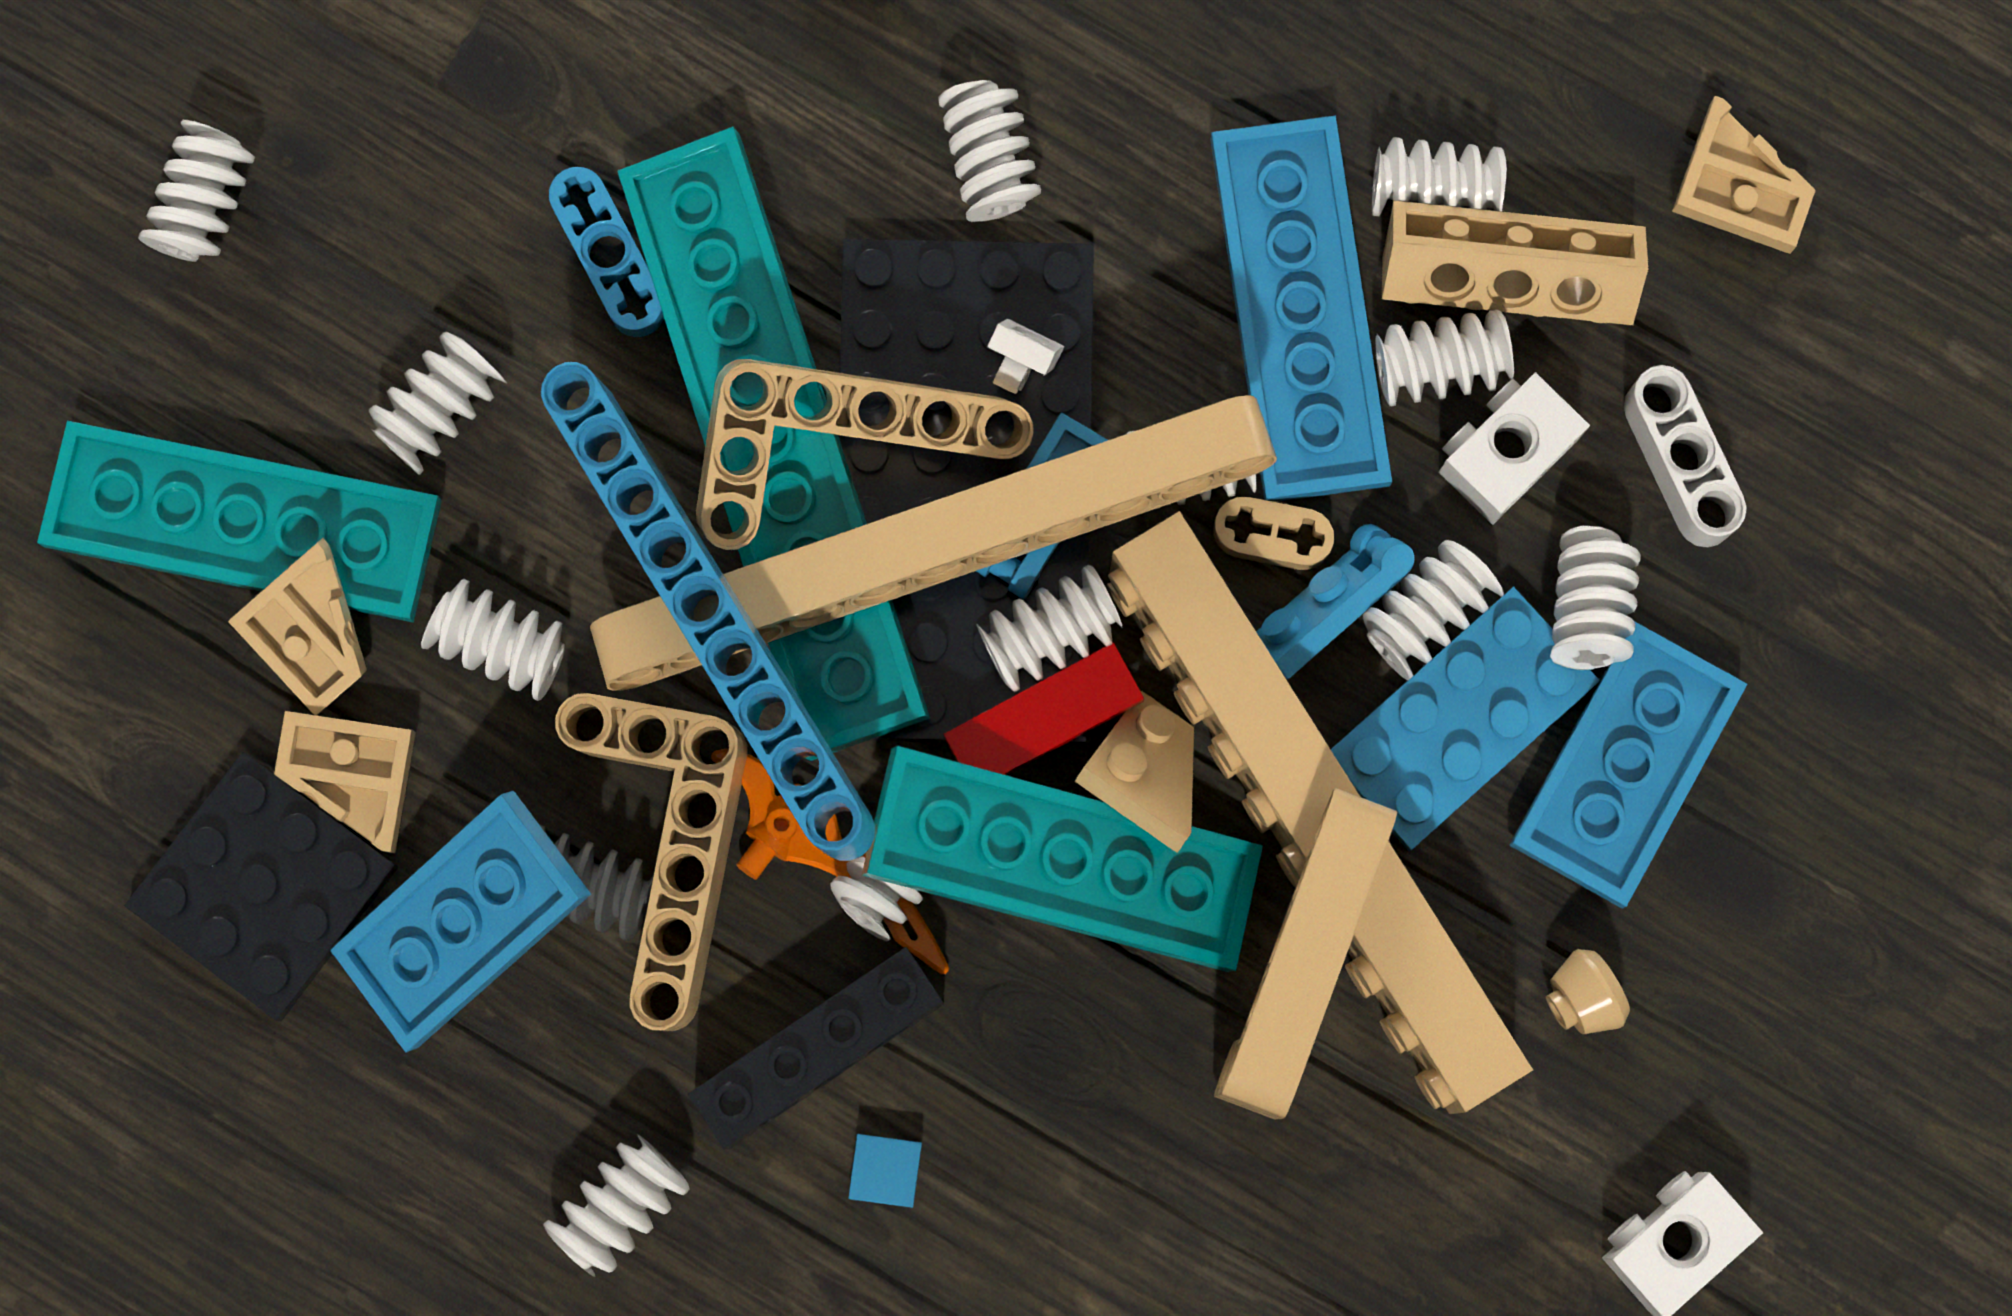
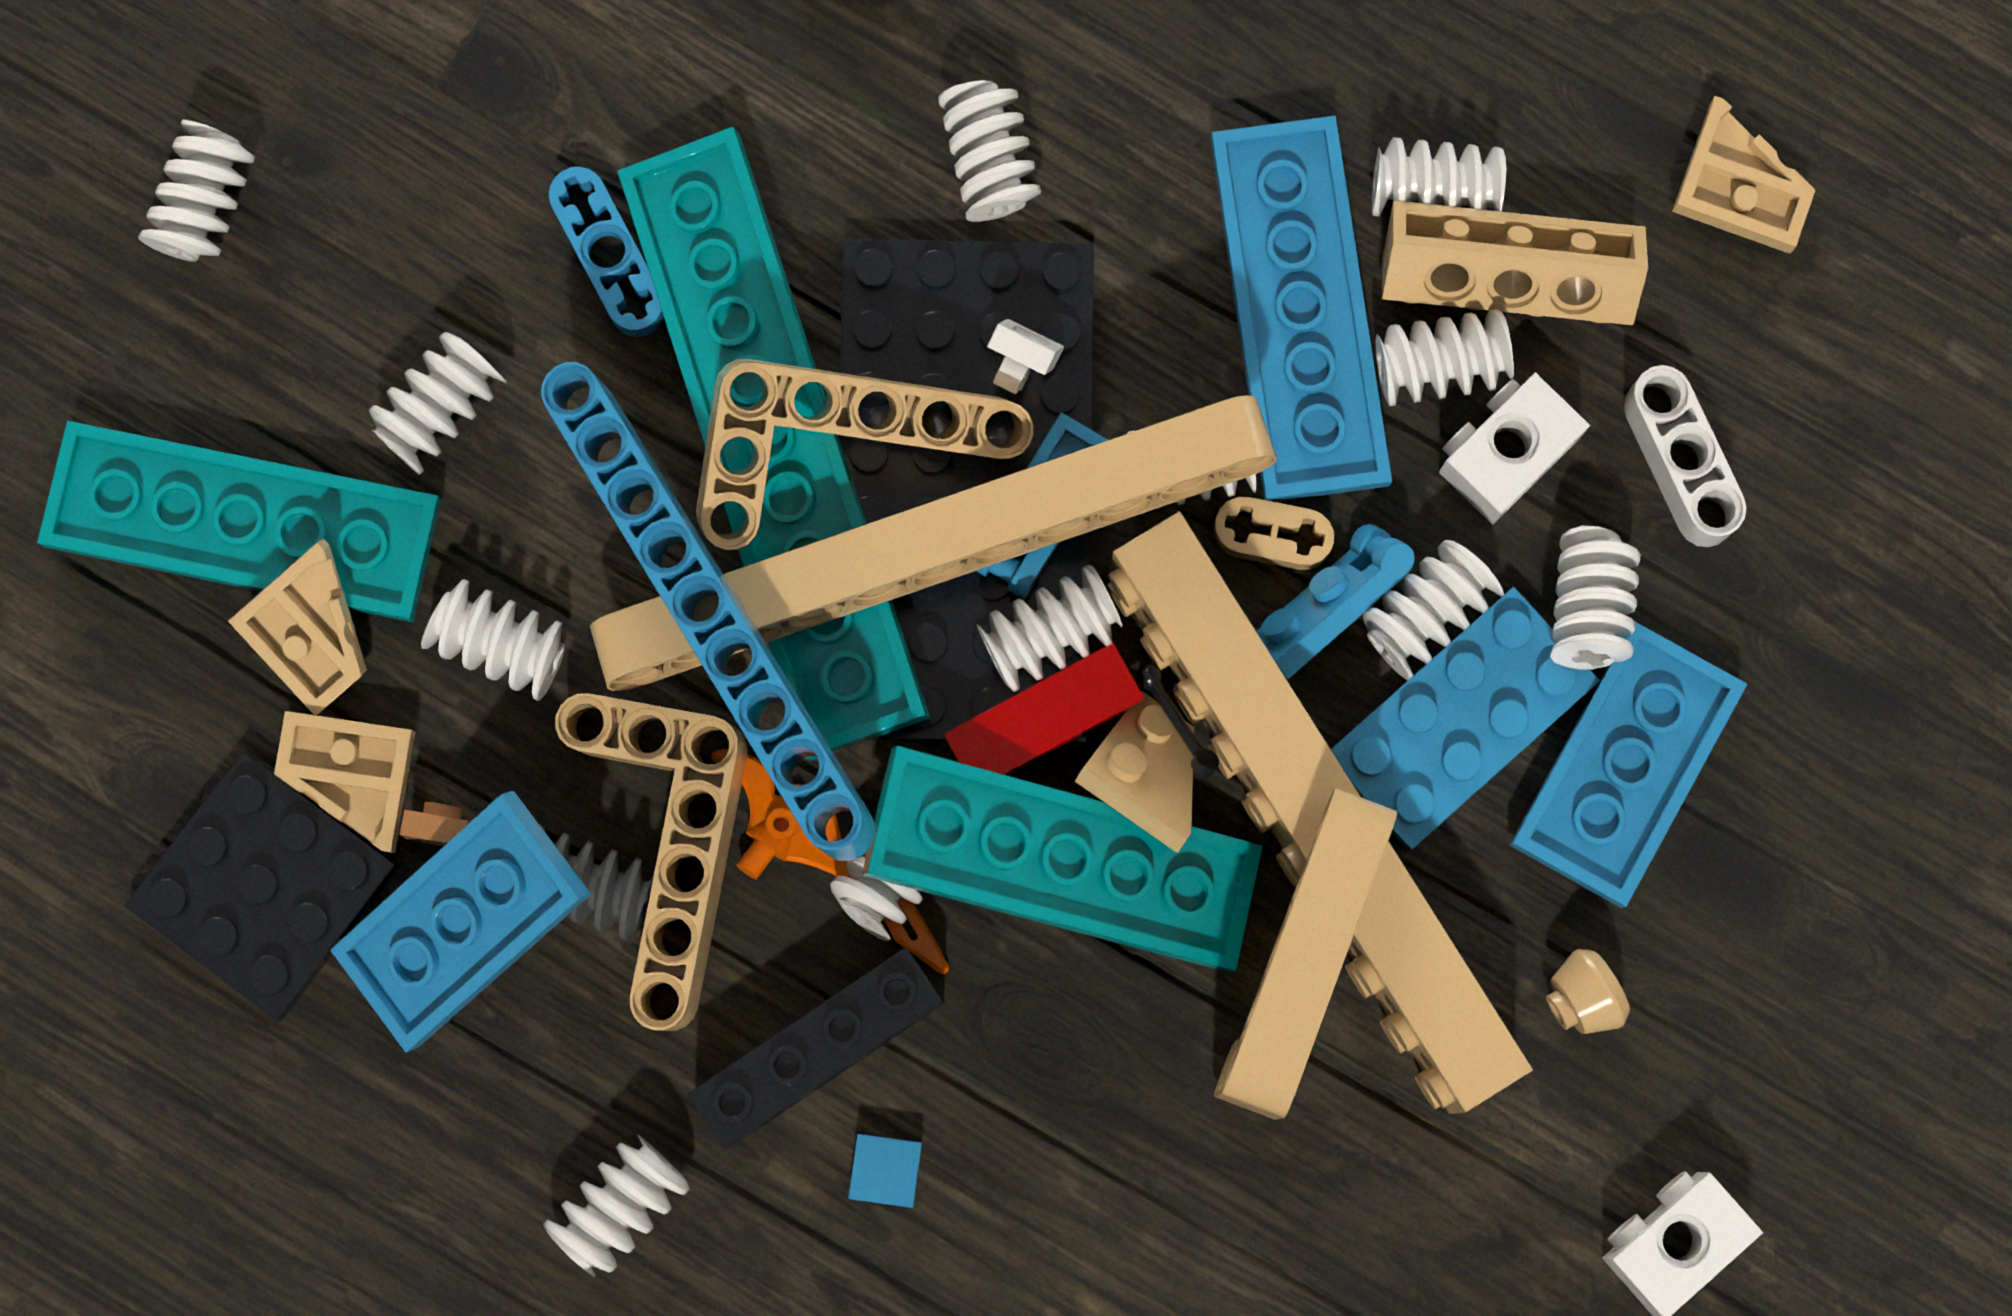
(434, 826): none -> medium nougat plate
(1204, 760): none -> black hinge

